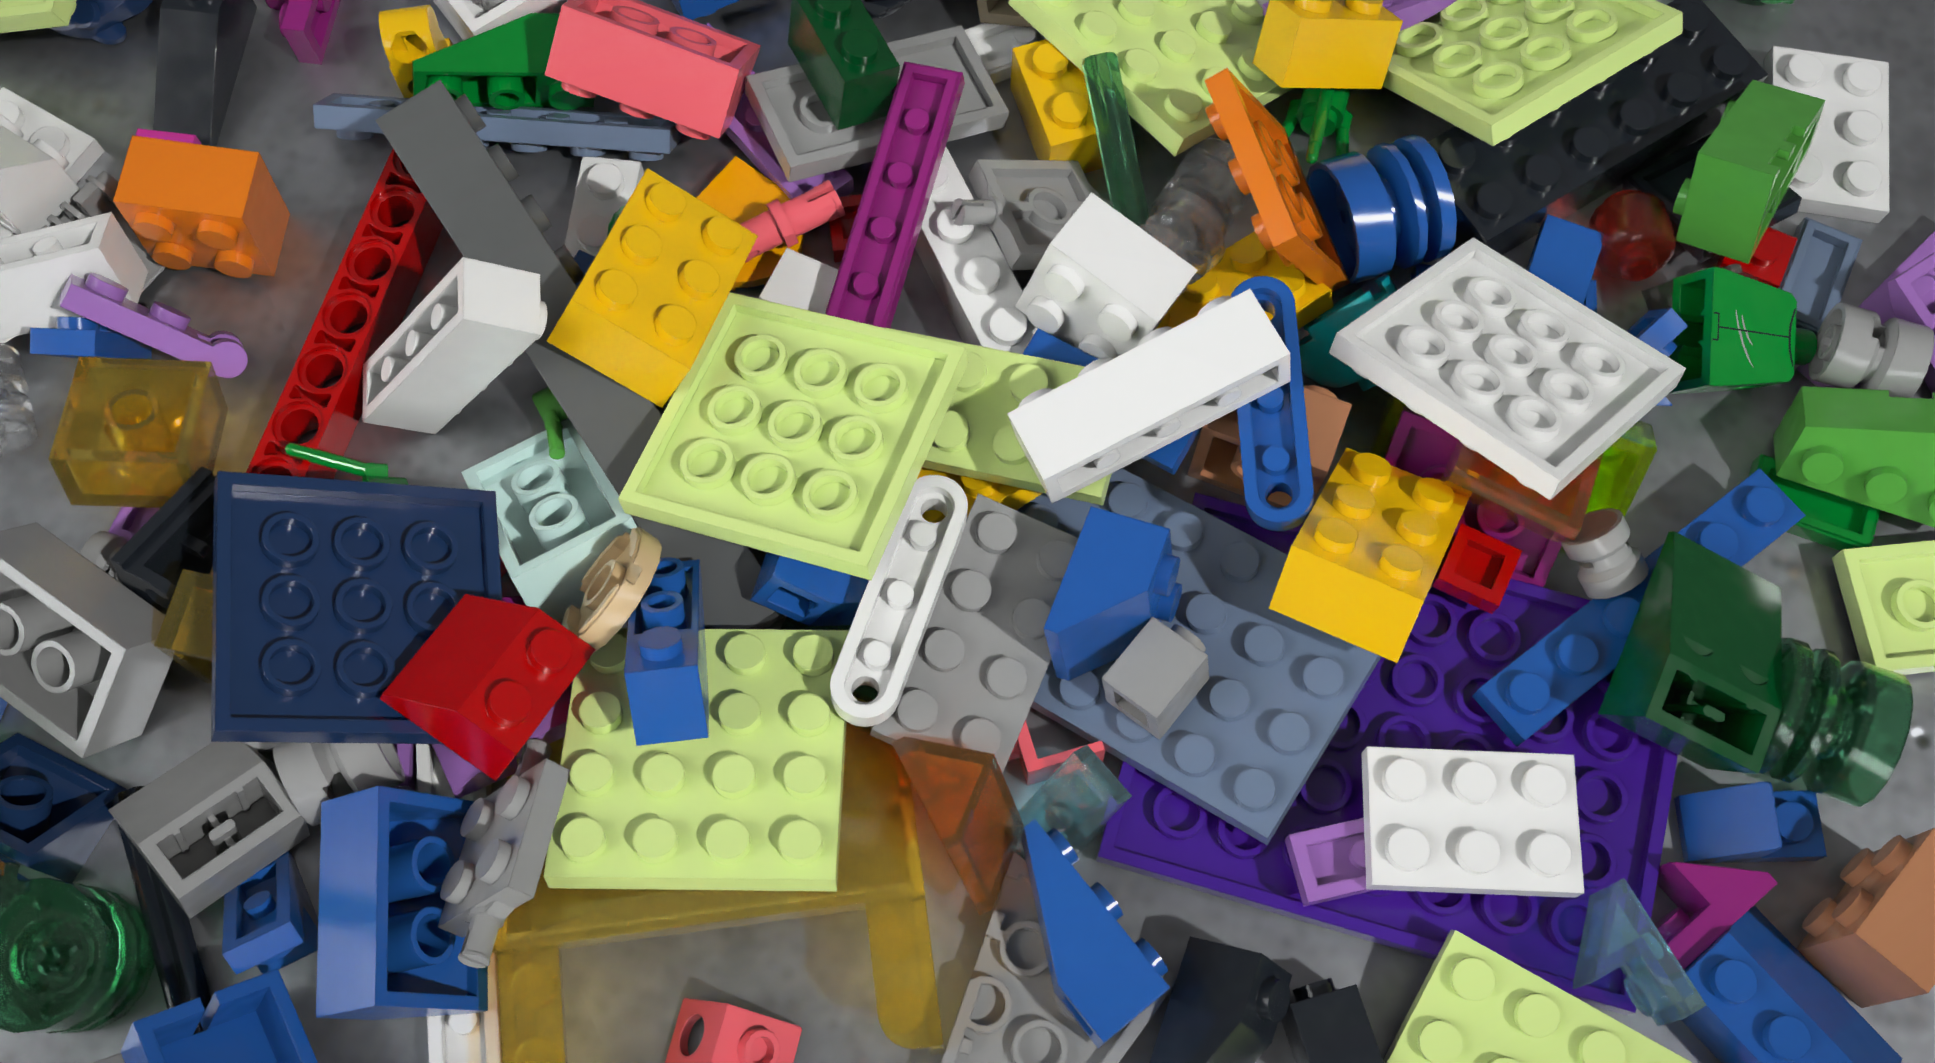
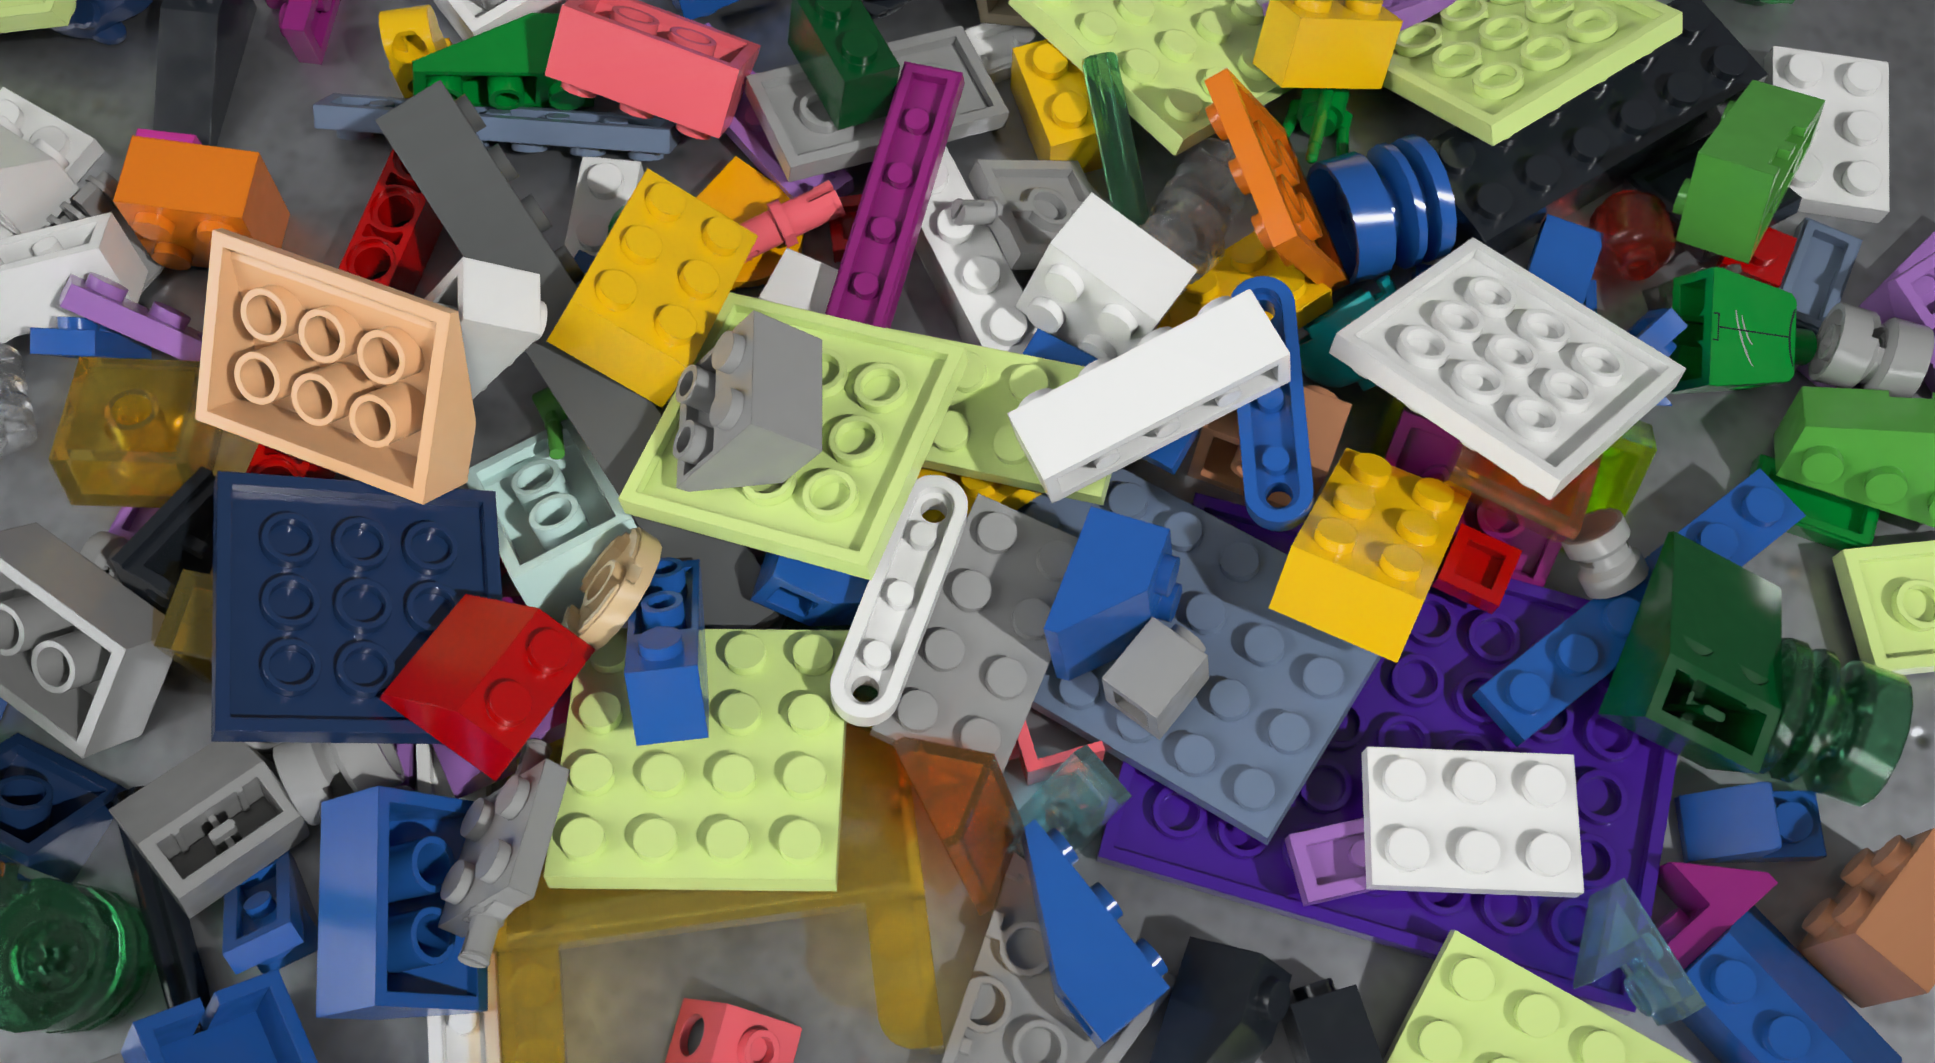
(335, 369): none -> light nougat slope
(750, 407): none -> light grey slope

